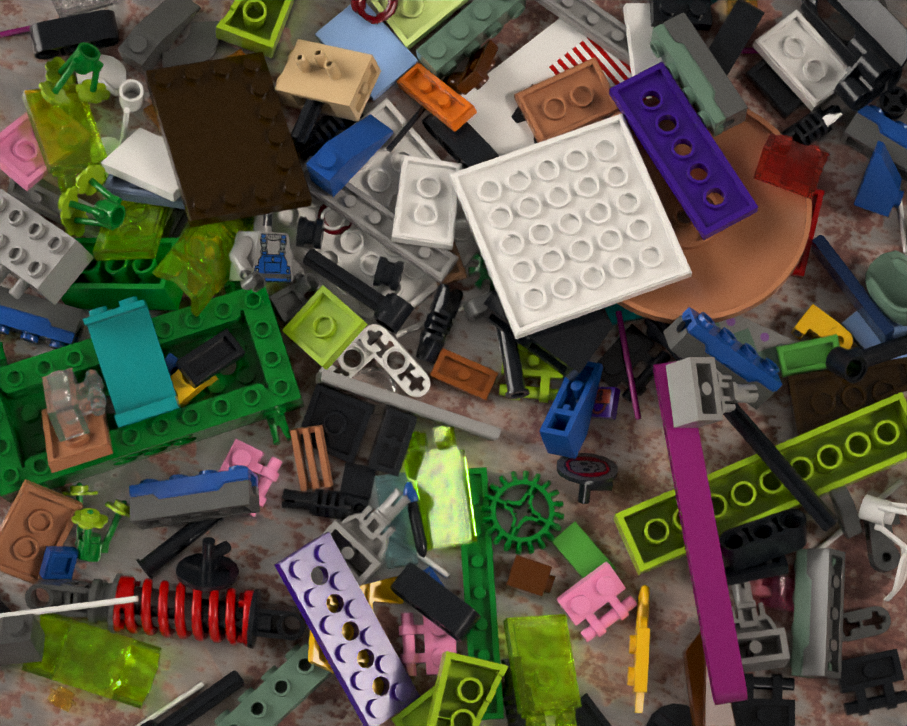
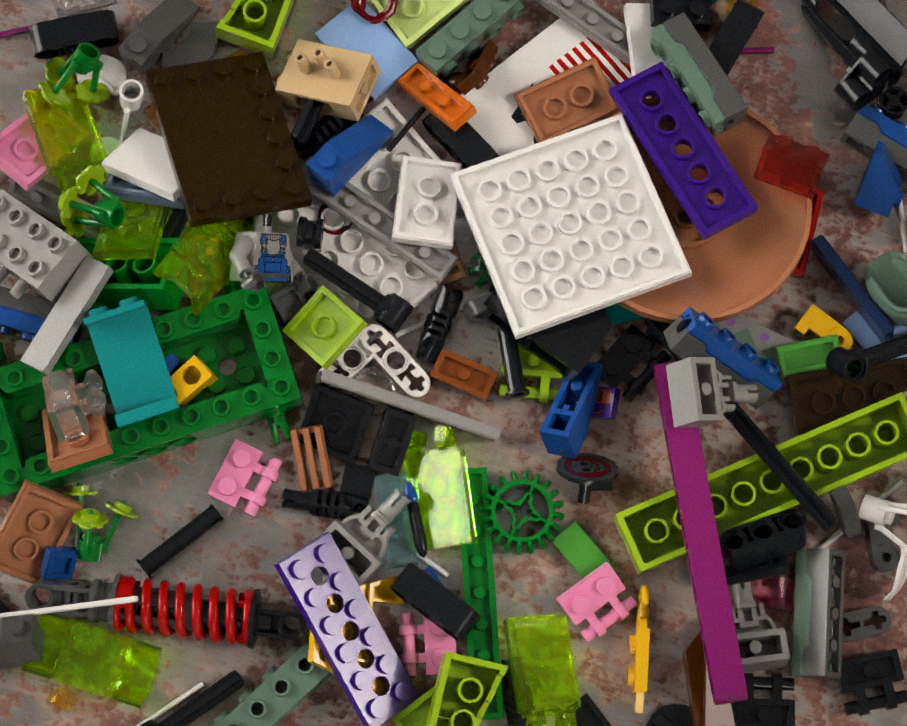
(67, 315): none -> light grey tile
(194, 497): dark grey piece -> none
(208, 569): black shield -> none
(210, 358): black tile -> none
(388, 273): black wheel -> none
(530, 577): reddish brown brick -> none
(628, 365): magenta axle -> none
(773, 89): black tile -> none
(802, 59): white tile -> none
(813, 125): black hinge -> none

